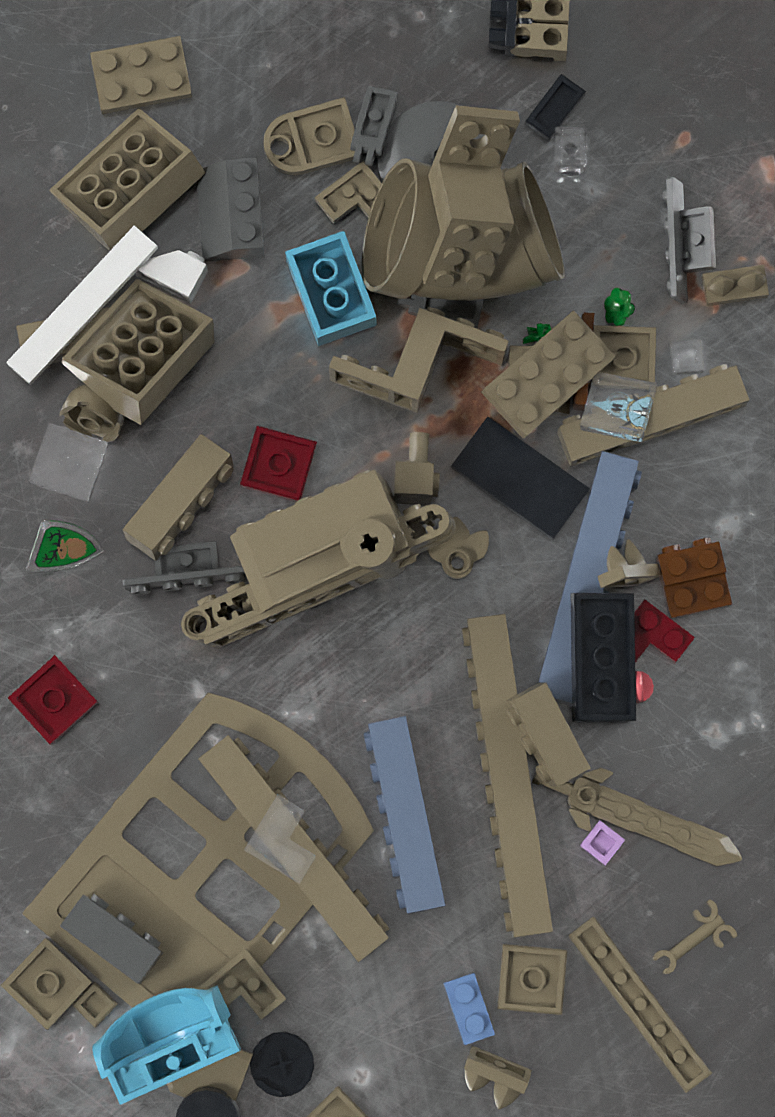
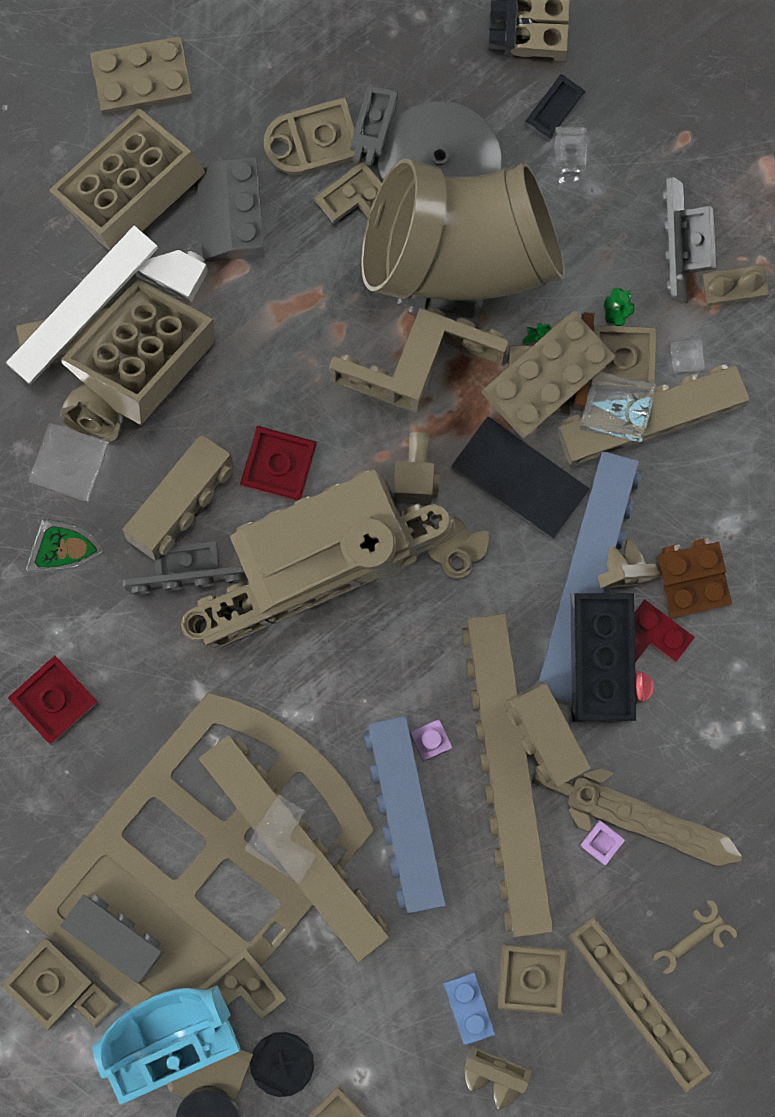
(331, 288): medium azure brick -> none
(431, 740): none -> lavender plate
(470, 198): dark tan bracket -> none

